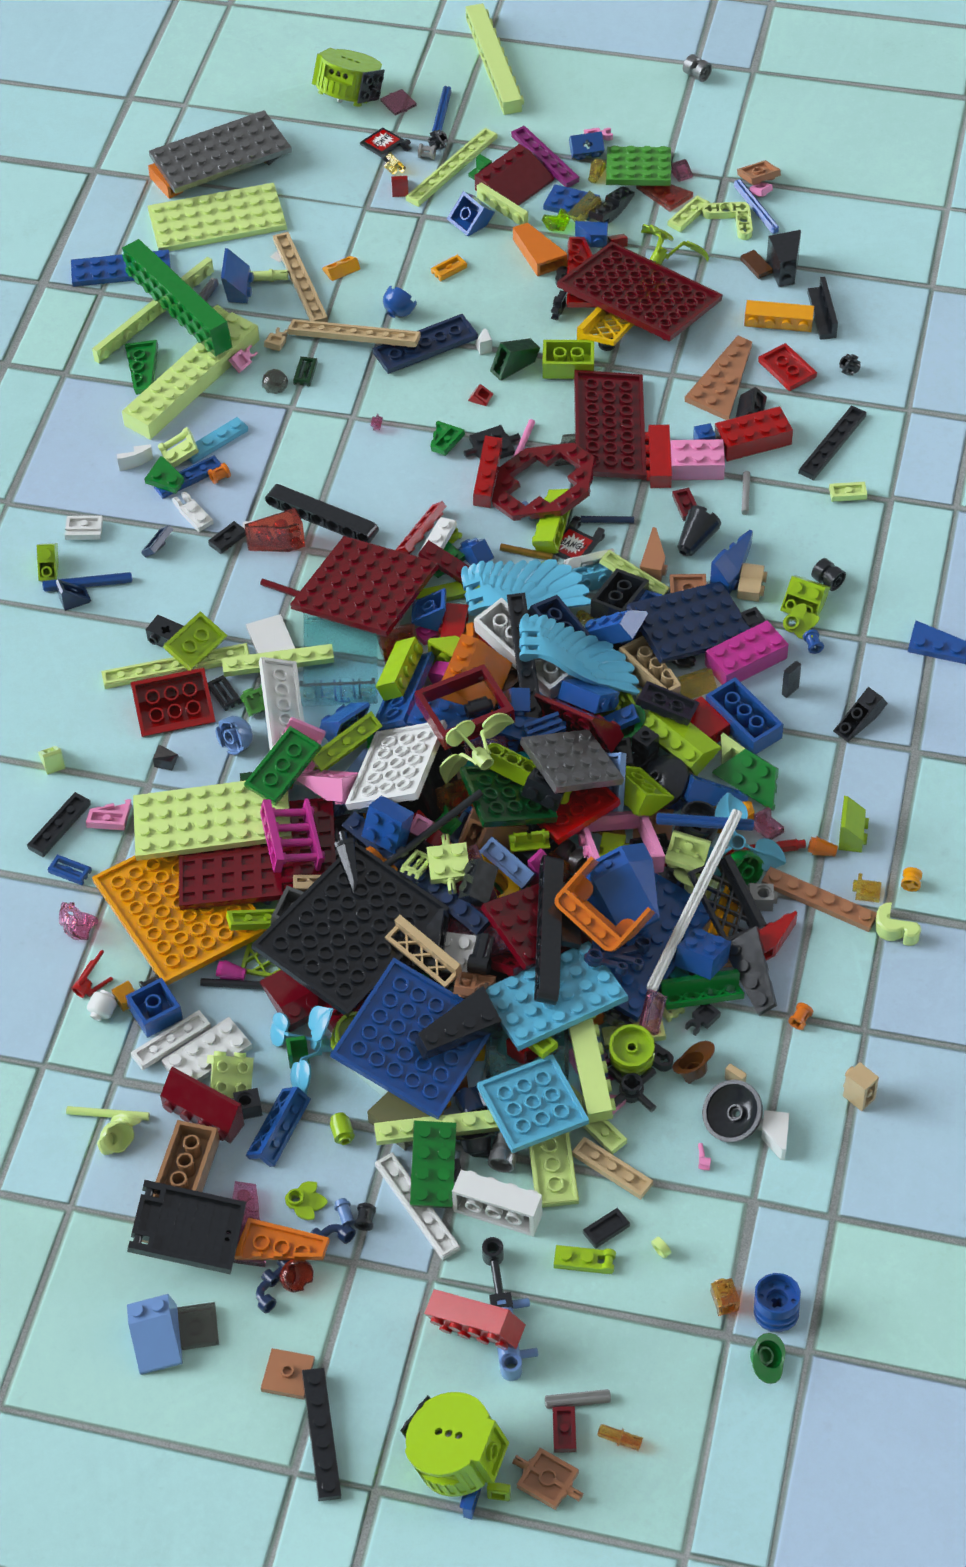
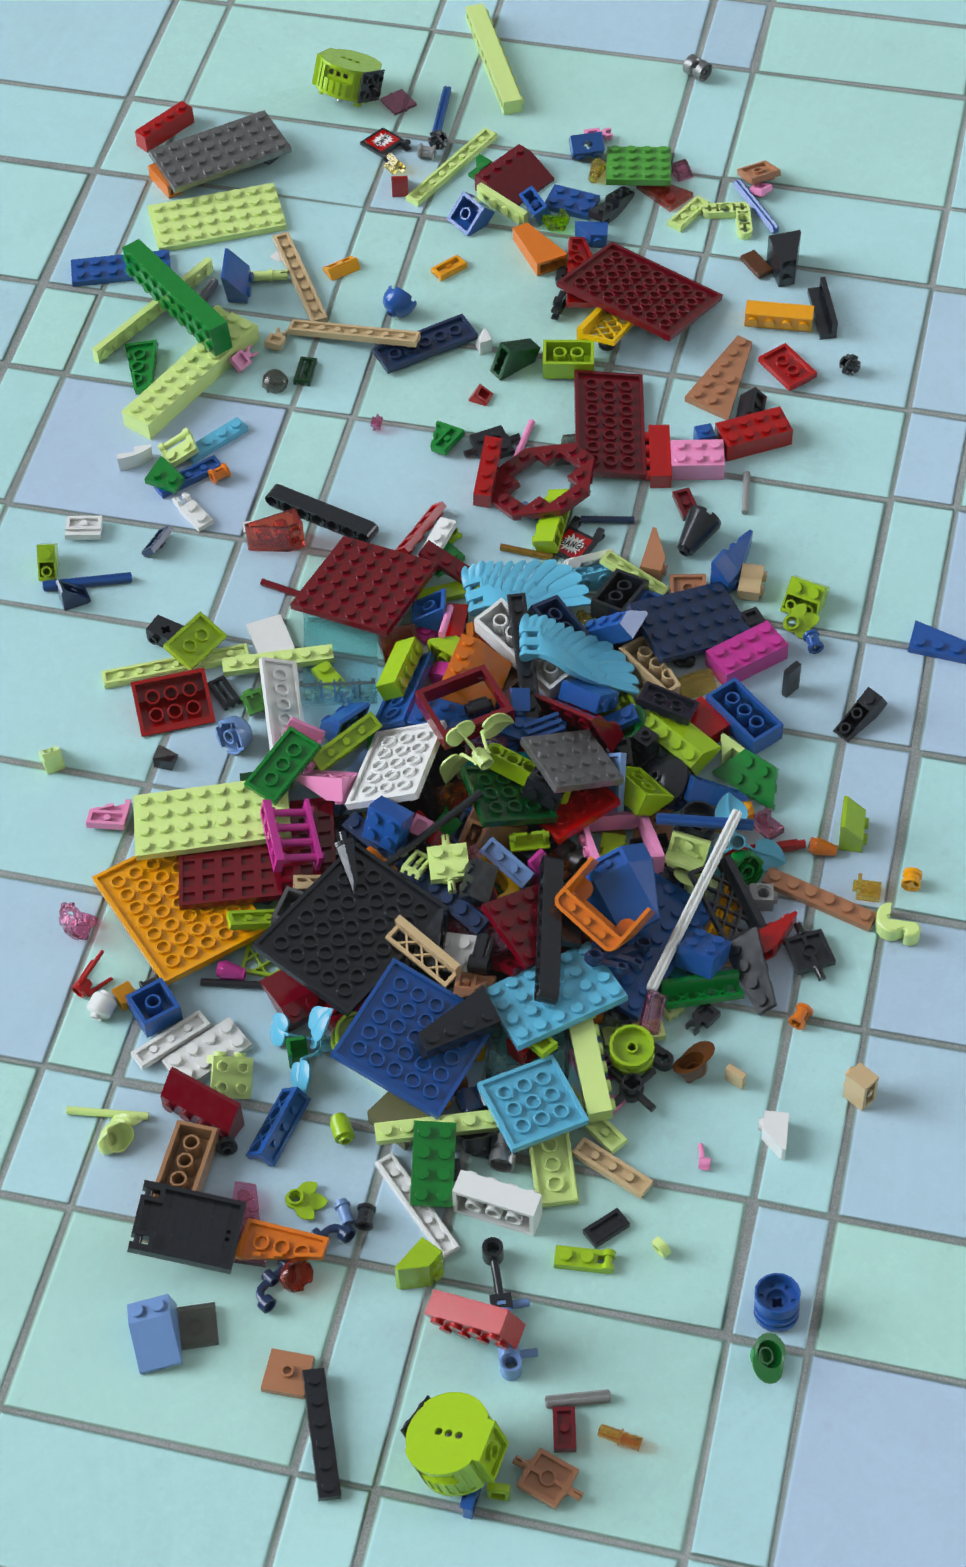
(59, 824): black plate -> none
(68, 872): blue tile -> none
(164, 126): none -> red brick
(227, 537): black plate -> none
(227, 1146): none -> black plate
(251, 1097): black brick -> none
(326, 673): none -> lime plate
(420, 1266): none -> lime slope
(445, 622): none -> bright pink bar
(476, 551): blue slope -> none
(534, 204): none -> blue brick
(550, 161): magenta plate -> none
(582, 208): clear yellow panel -> none
(620, 239): red slope -> none
(660, 252): lime plant -> none
(722, 1105): black dish -> none
(730, 1302): clear orange brick -> none
(809, 951): none -> black plate
(827, 572): black wheel -> none
(832, 442): black tile -> none
(848, 491): yellowish green plate -> none

